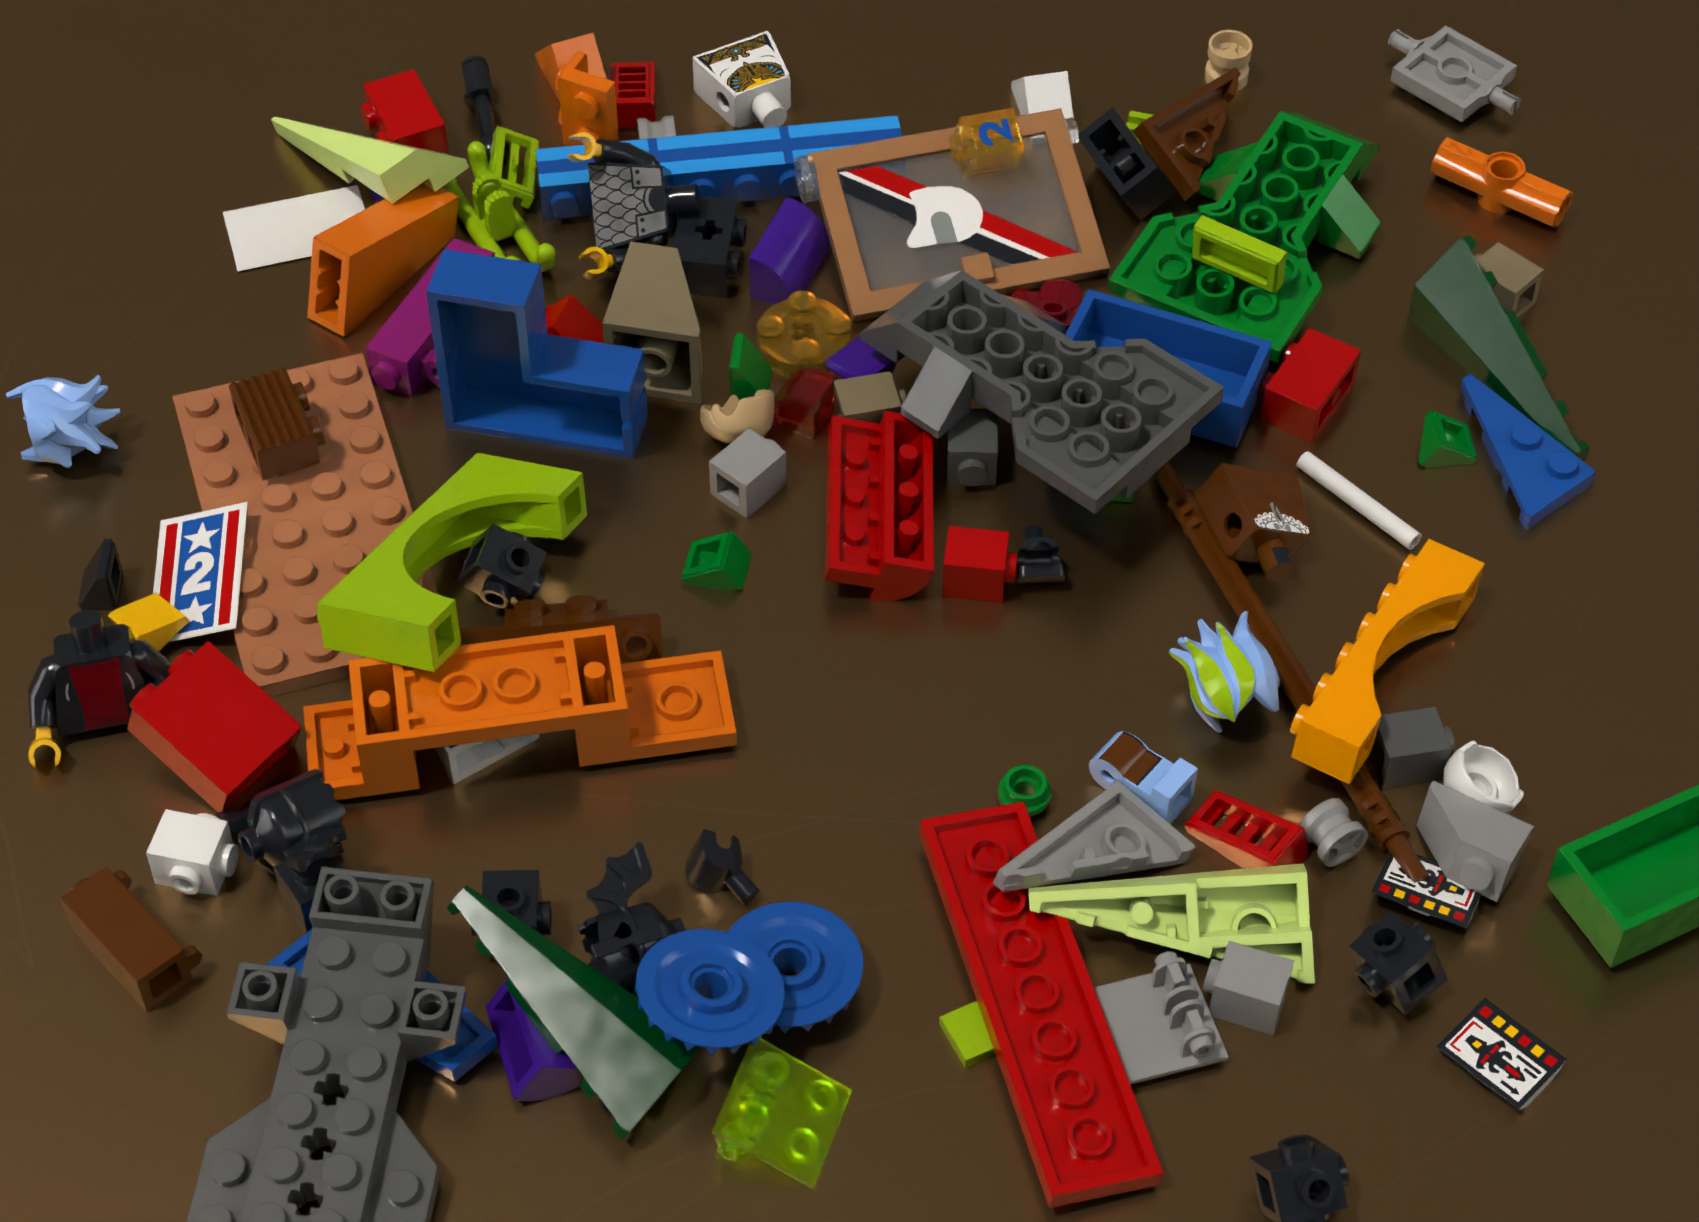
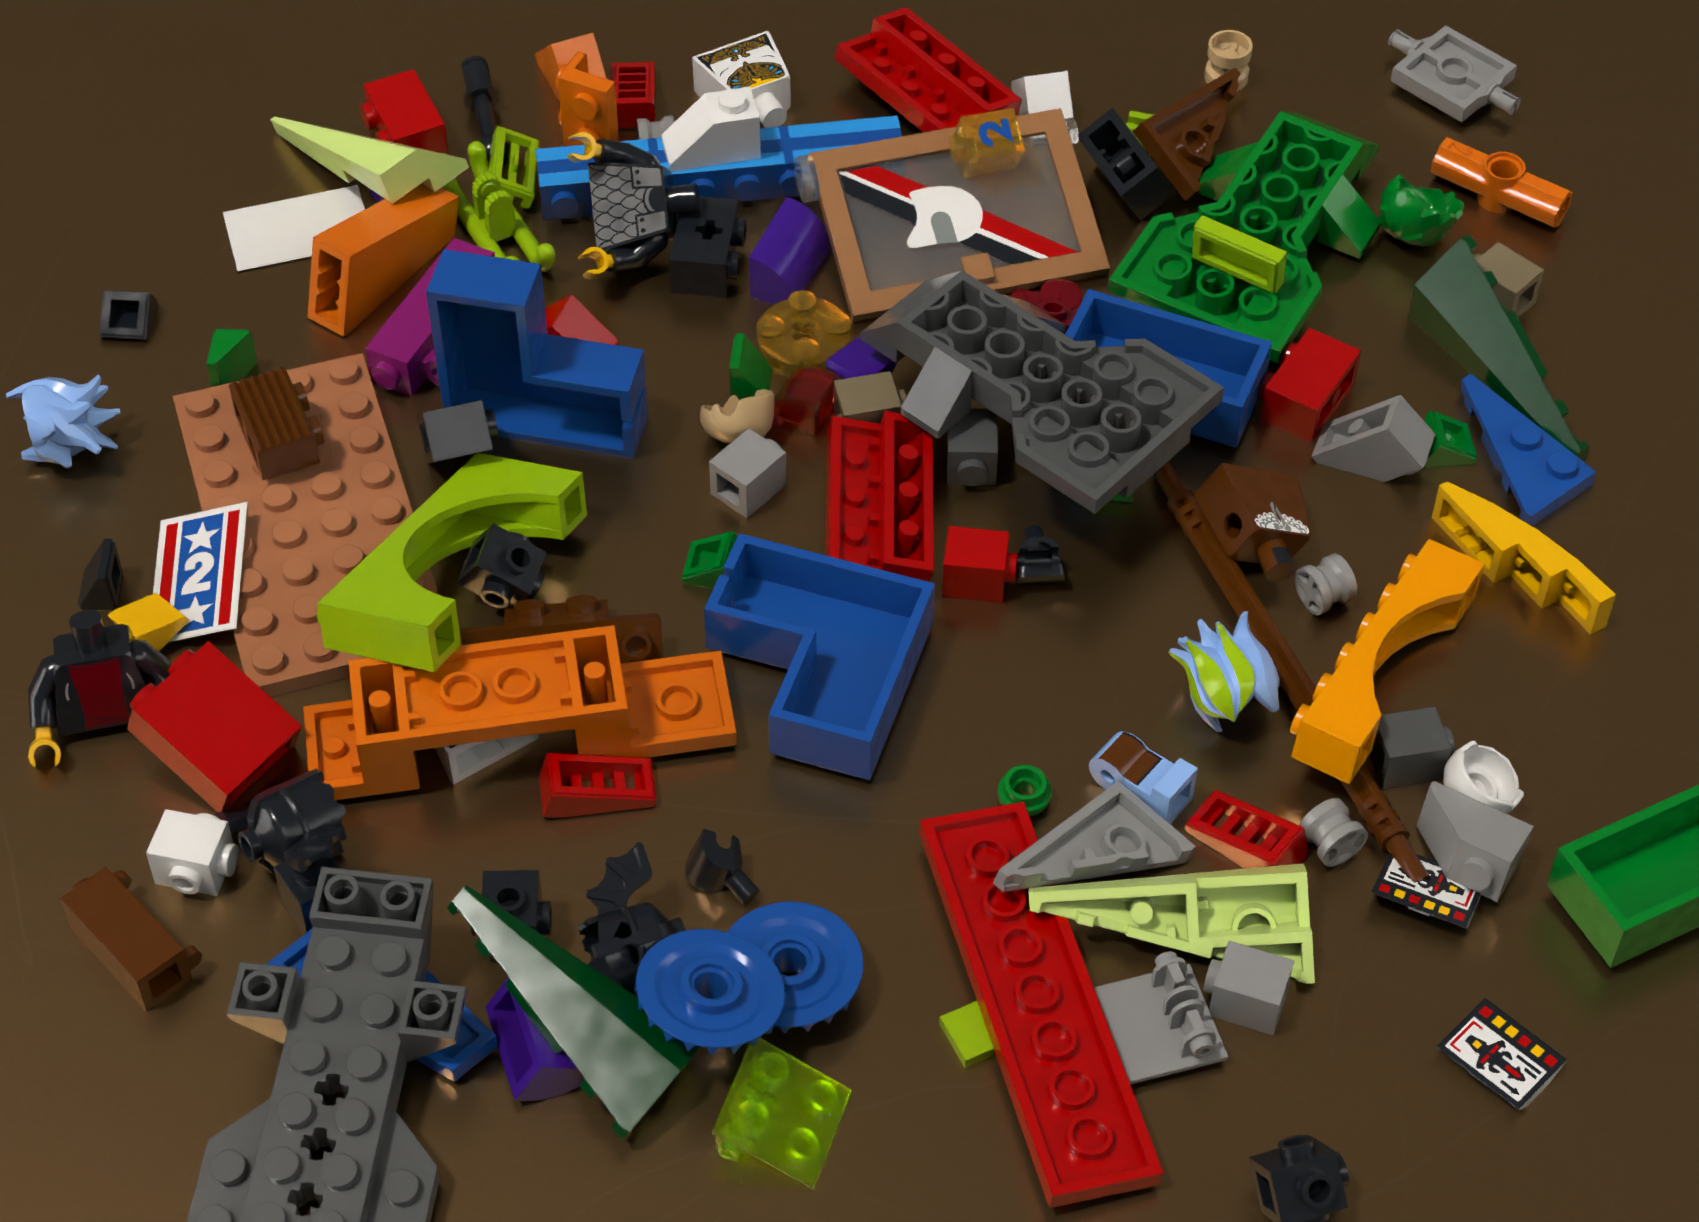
(127, 315): none -> black slope
(230, 356): none -> green slope
(457, 431): none -> black brick
(576, 800): none -> red slope
(656, 314): dark tan slope -> none
(715, 131): none -> white slope
(841, 634): none -> blue piece
(922, 73): none -> red brick
(1325, 584): none -> light grey wheel
(1359, 500): white piece -> none
(1376, 441): none -> light grey slope
(1397, 962): black brick -> none
(1418, 213): none -> green hair
(1524, 553): none -> yellow slope

